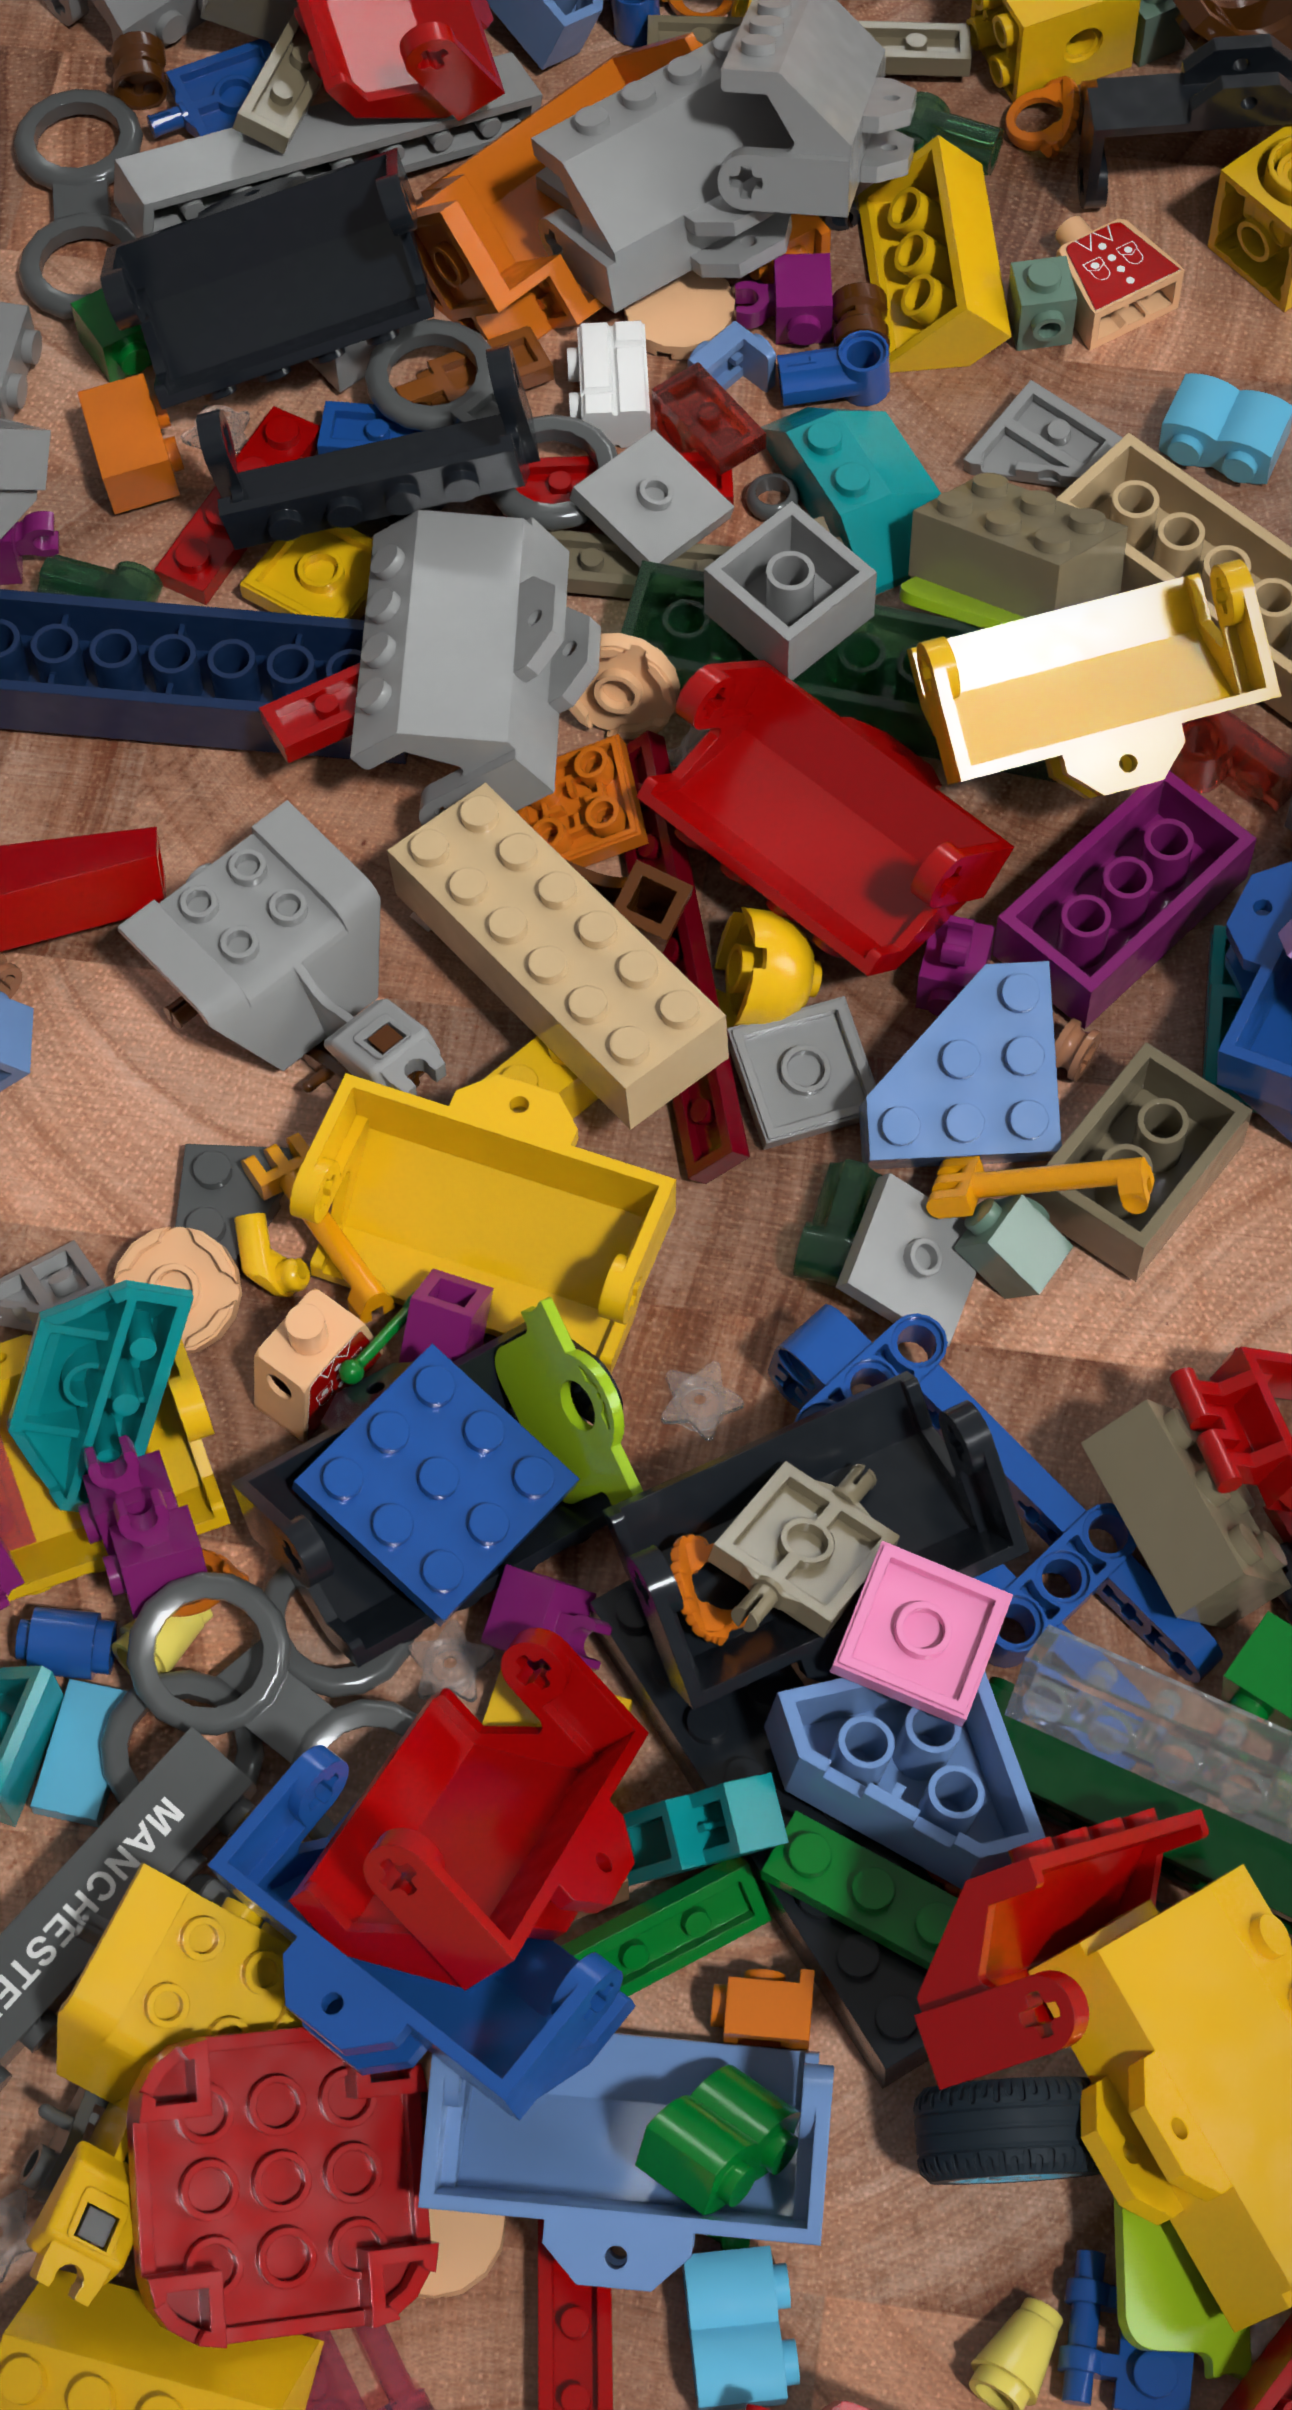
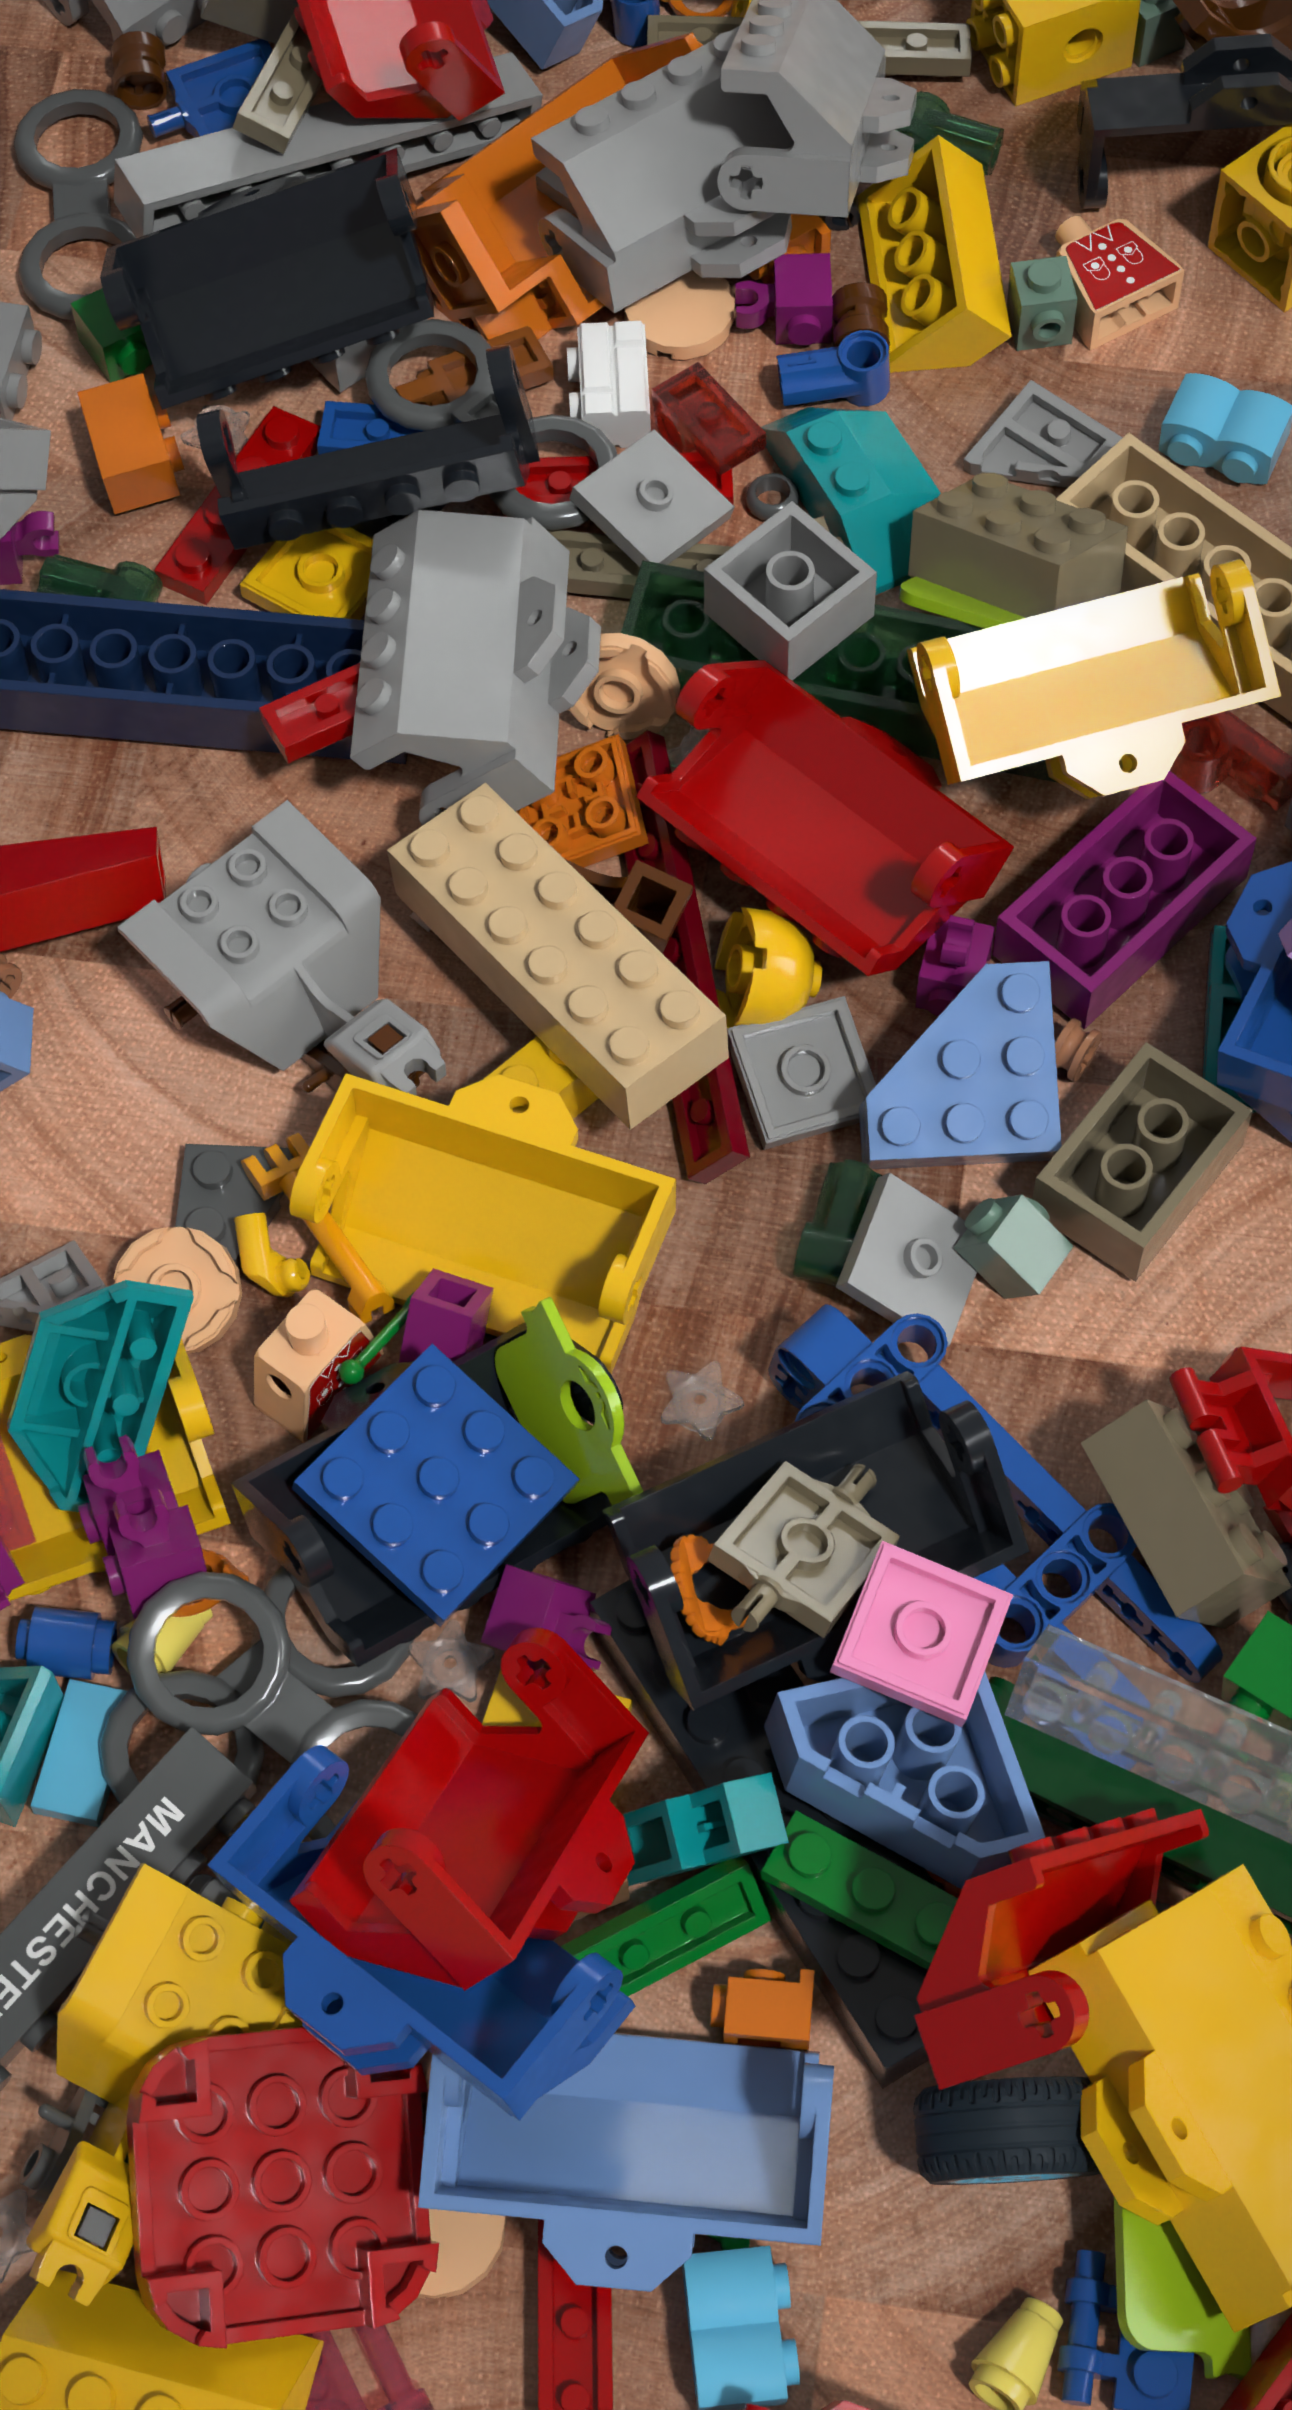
(719, 2140): green brick -> none
(737, 354): medium blue bracket -> none
(964, 1181): light orange hinge -> none
(1058, 92): orange piece -> none

